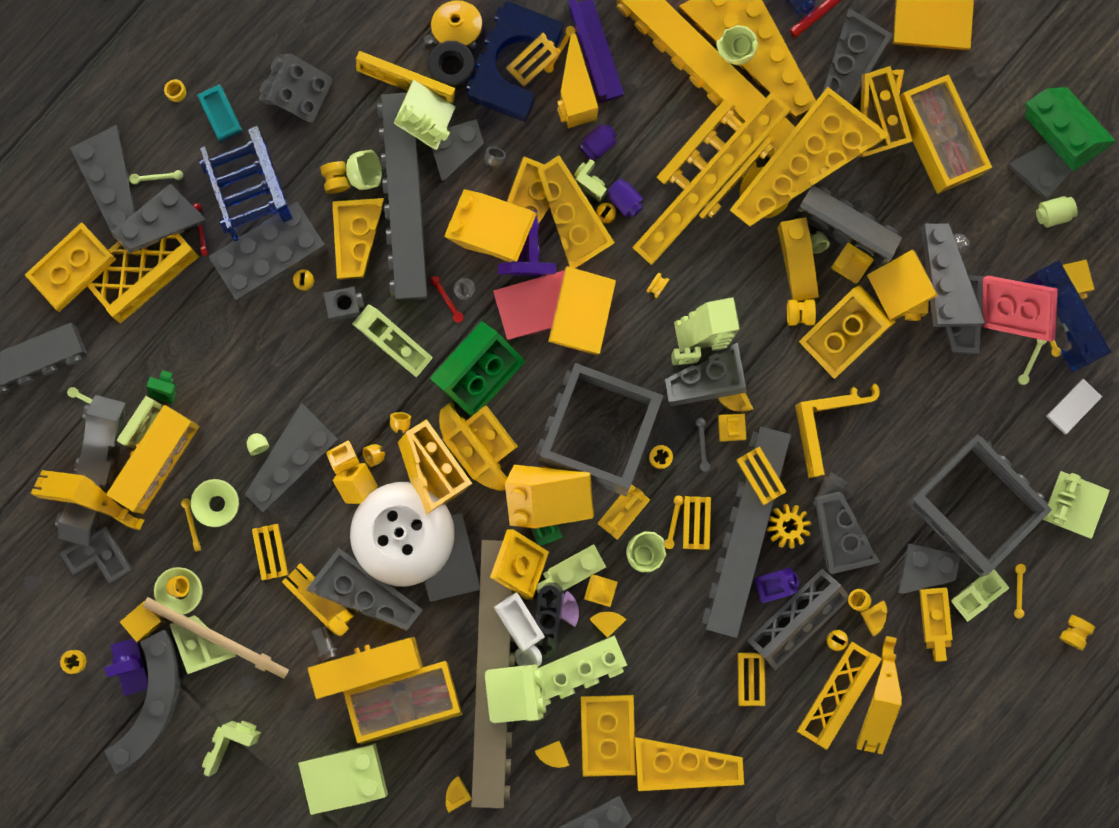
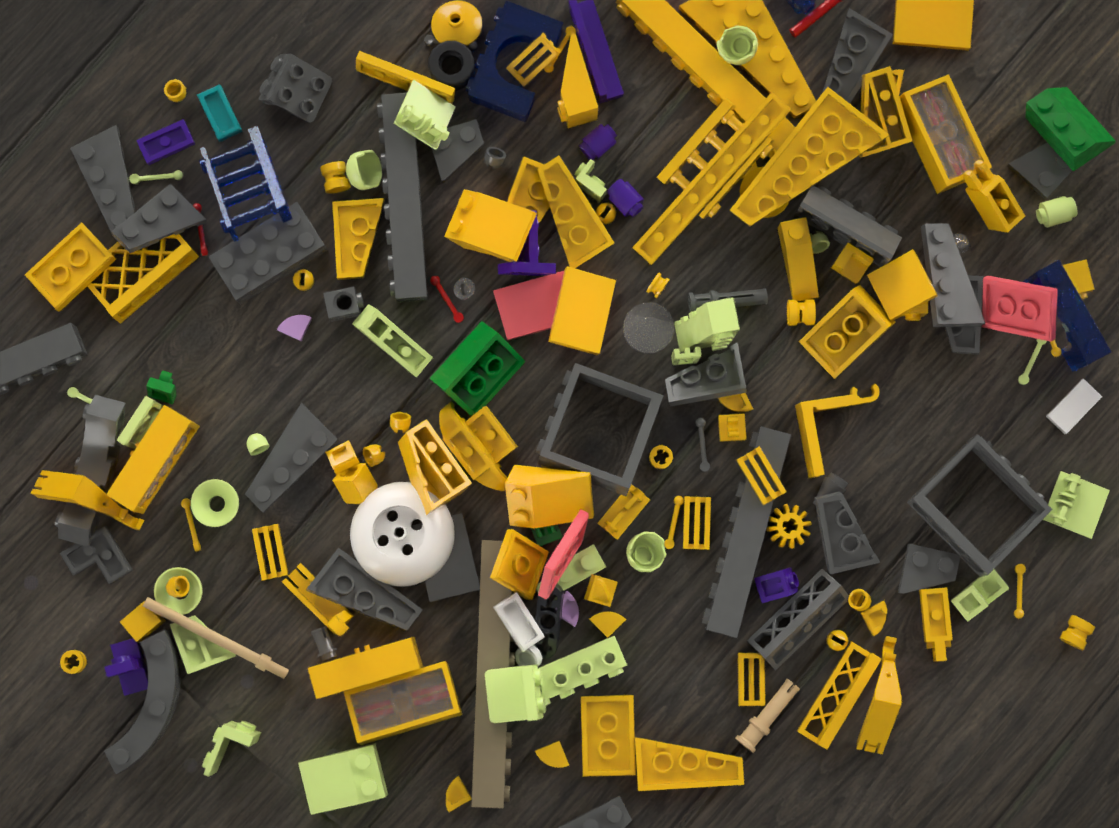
(165, 142): none -> dark purple plate
(295, 326): none -> lavender tile
(563, 554): none -> coral tile
(648, 328): none -> clear tile
(741, 298): none -> dark grey pin
(760, 726): none -> tan pin
(992, 198): none -> yellow hinge

